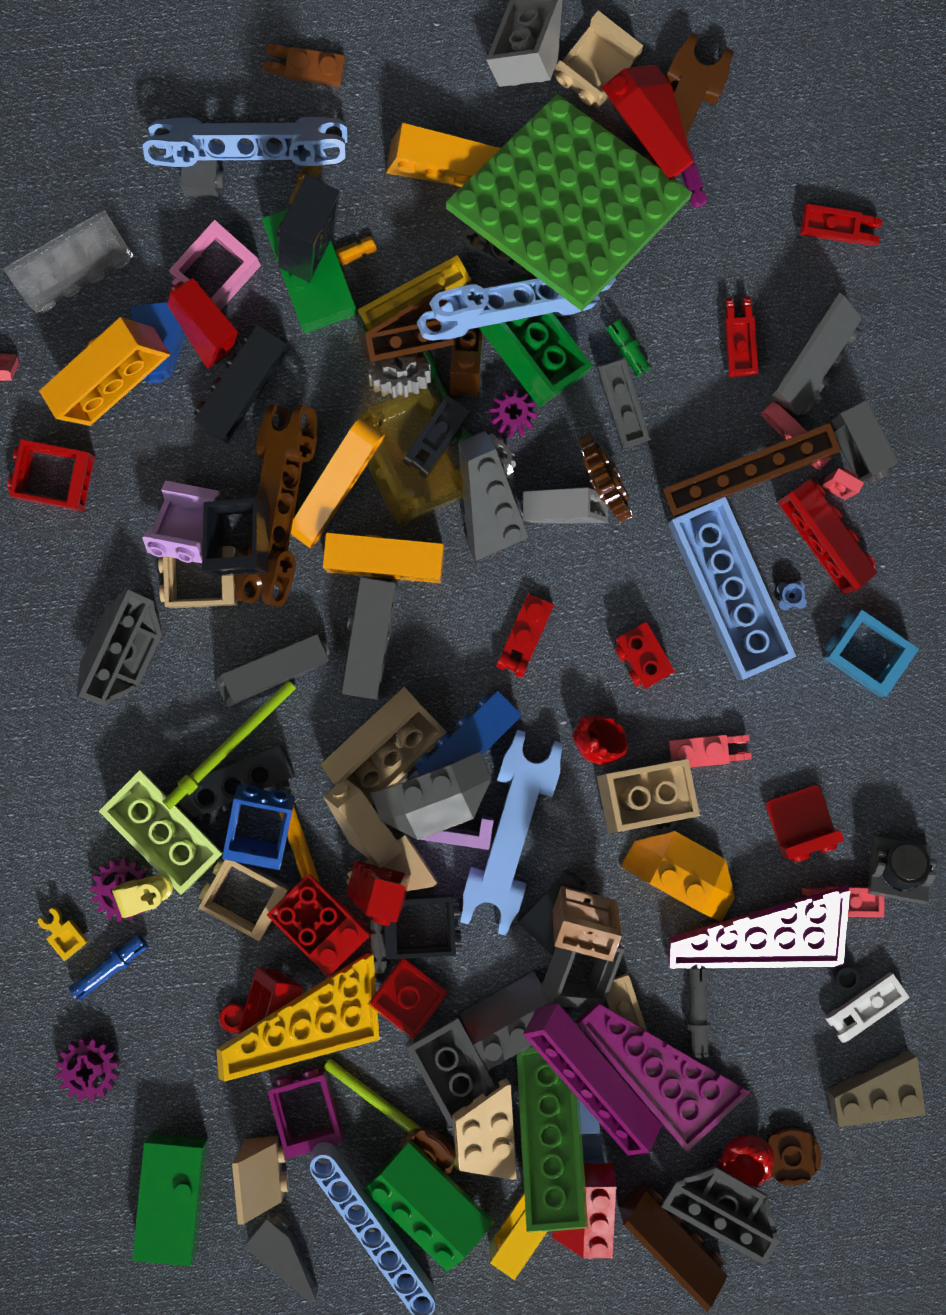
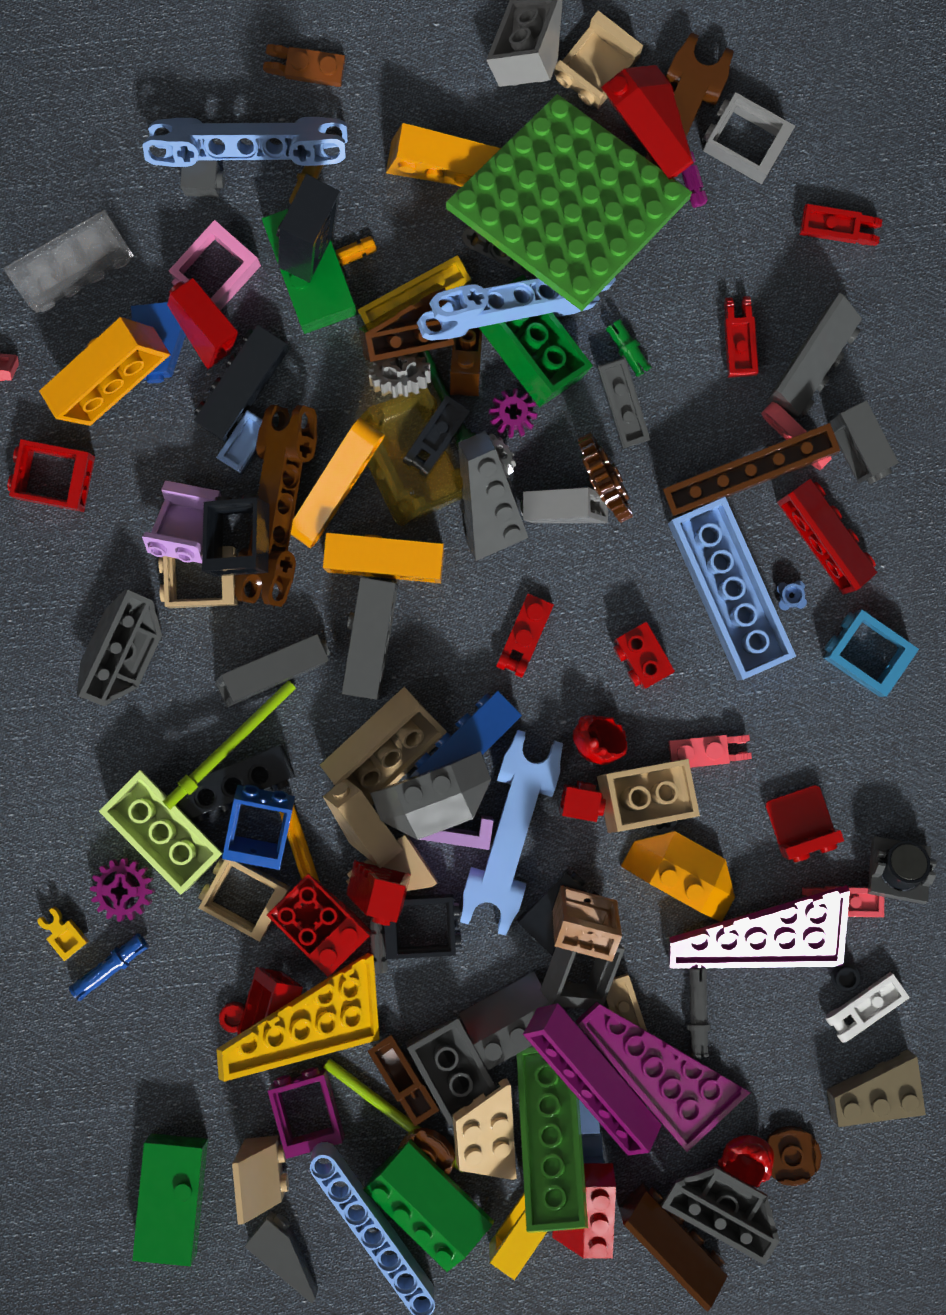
(76, 1072): magenta gear -> none
(142, 894): light yellow piece -> none
(241, 443): none -> light blue tile
(404, 1080): none -> reddish brown slope
(407, 998): red tile -> none
(582, 801): none -> red brick
(757, 115): none -> light grey window
(842, 483): coral plate -> none

